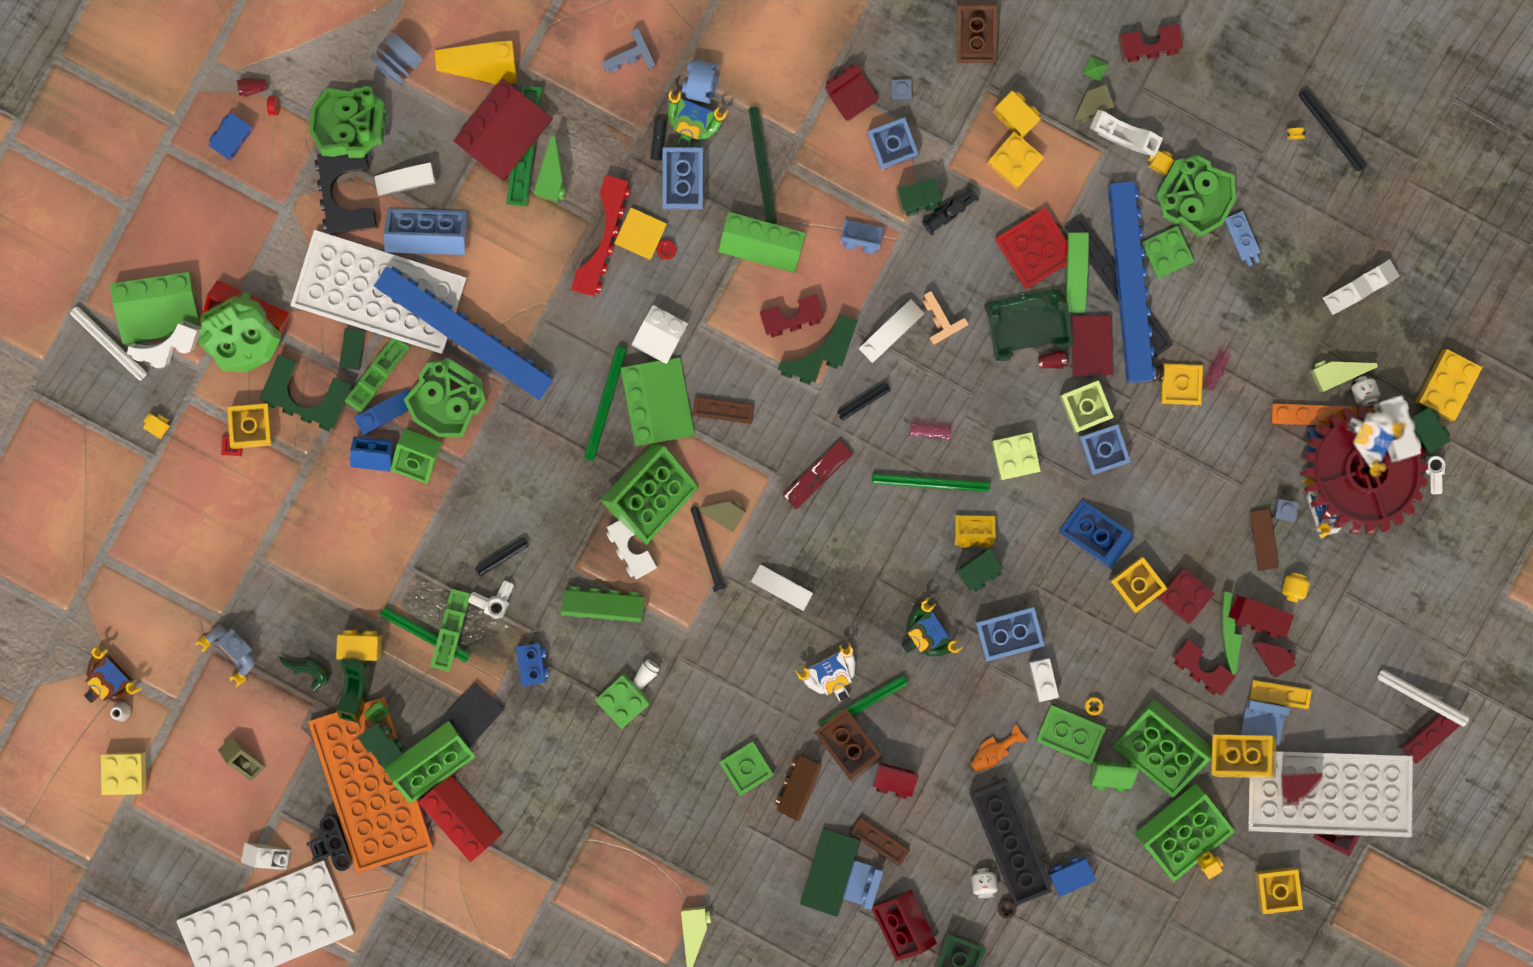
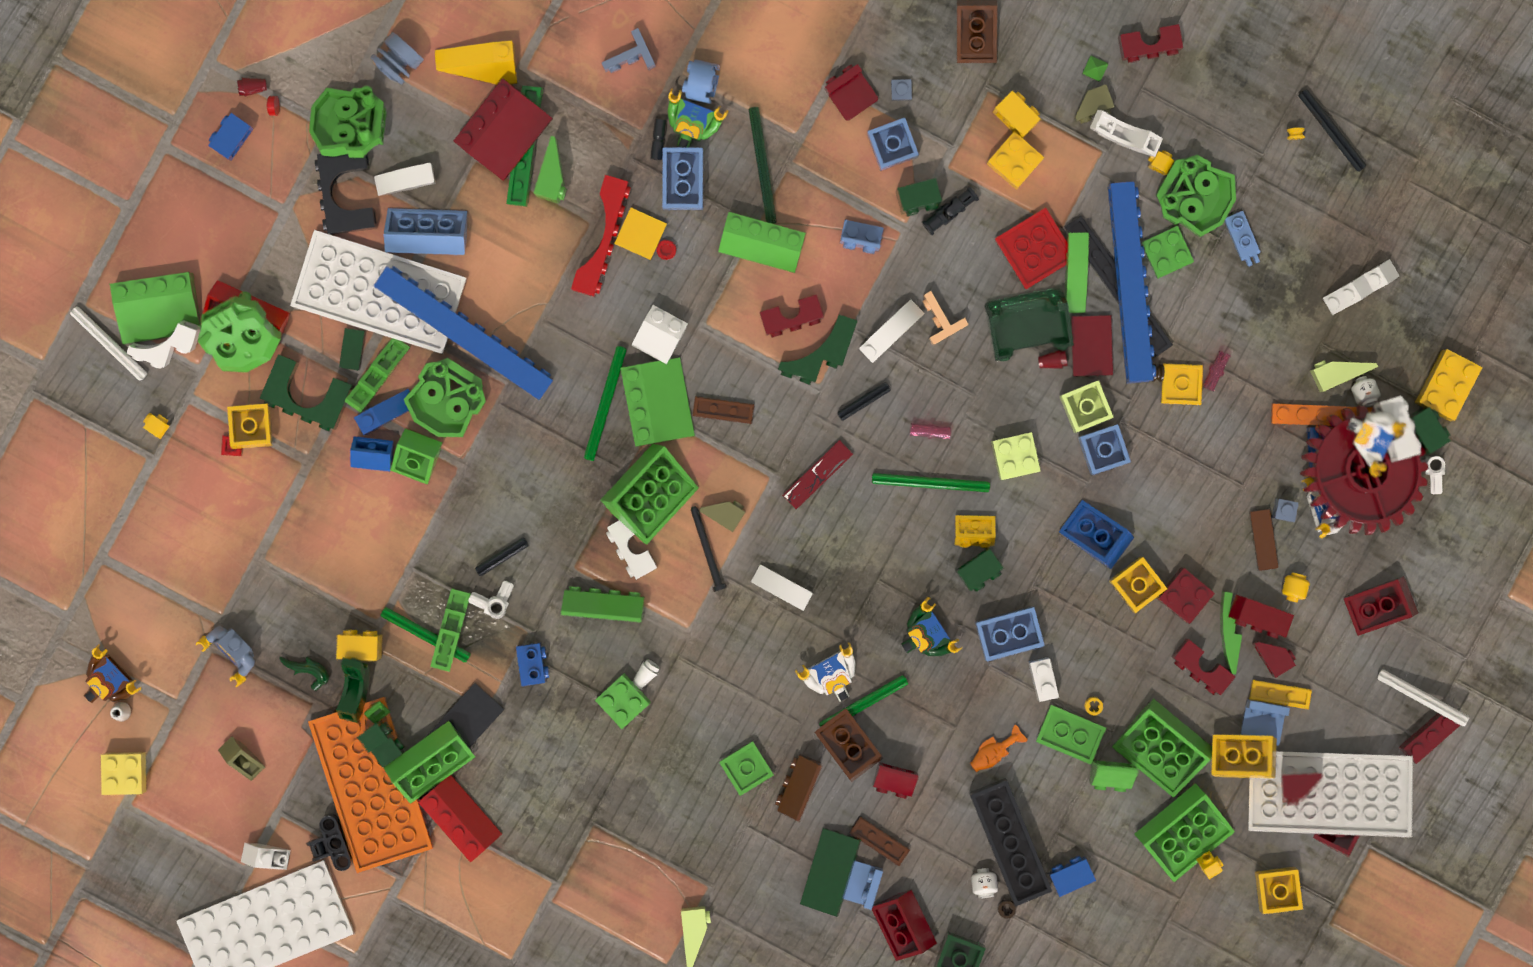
(1381, 606): none -> dark red slope

